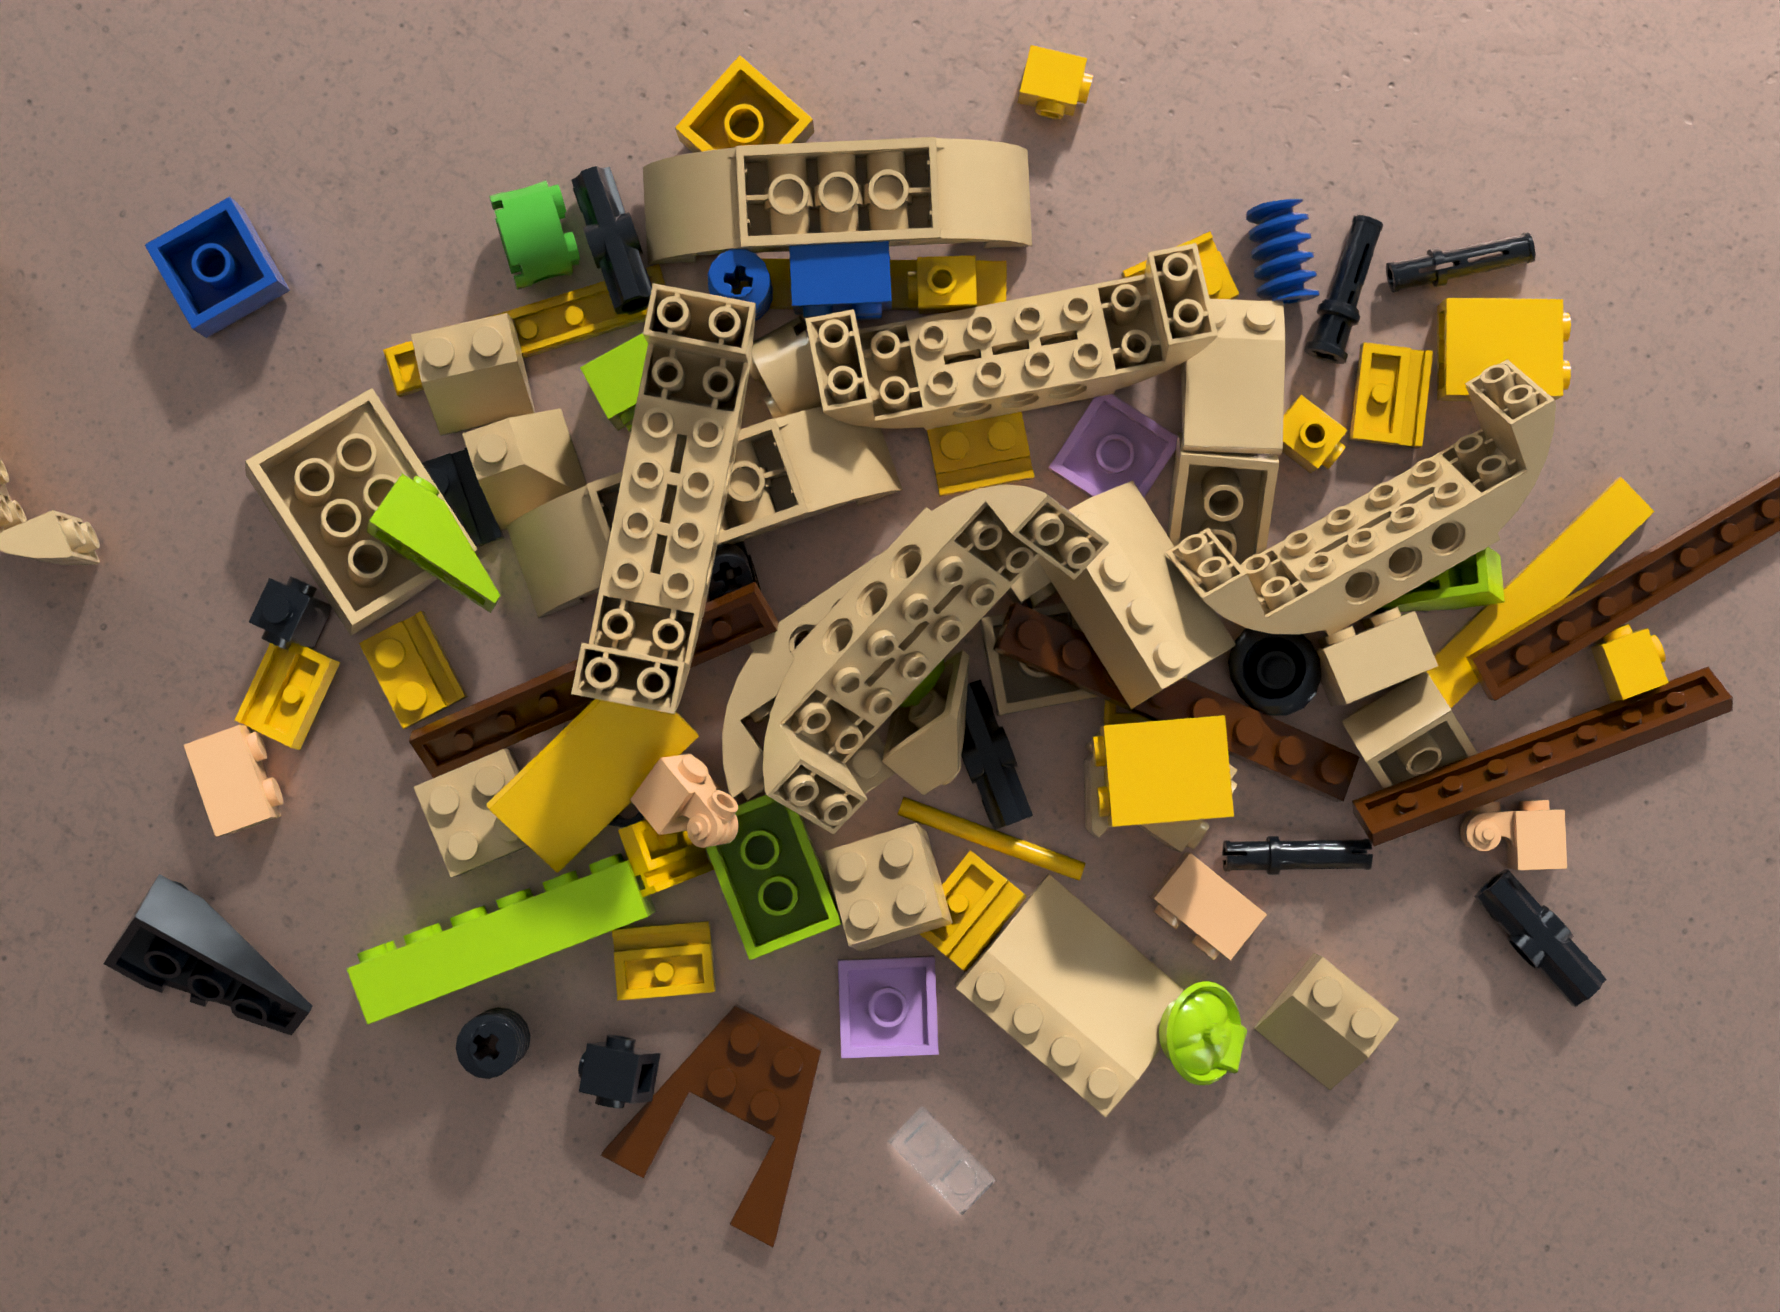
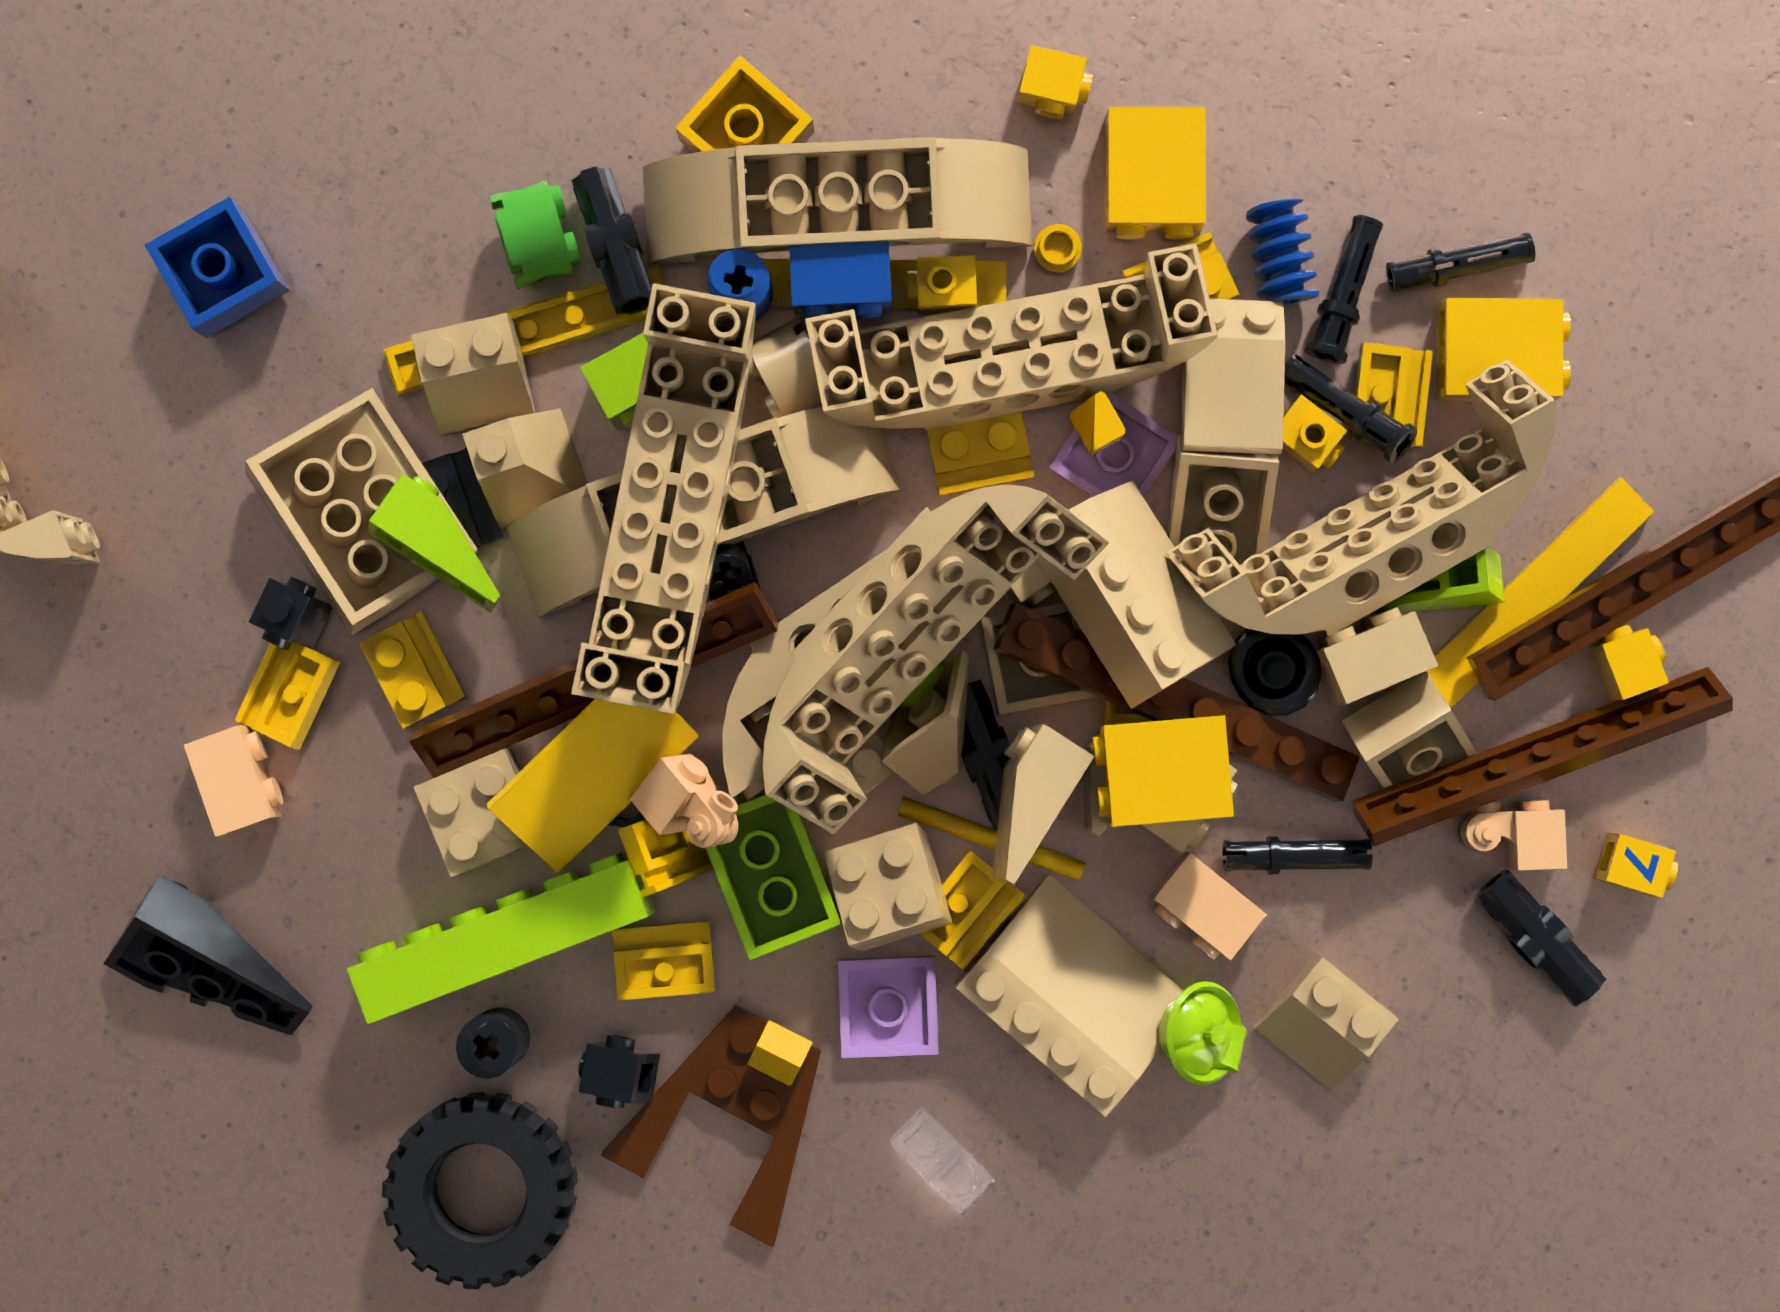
(440, 1242): none -> black tyre
(779, 1053): none -> yellow slope
(1034, 789): none -> tan slope
(1057, 248): none -> yellow plate
(1097, 423): none -> yellow slope
(1155, 171): none -> yellow brick
(1365, 419): none -> black pin
(1636, 865): none -> yellow brick

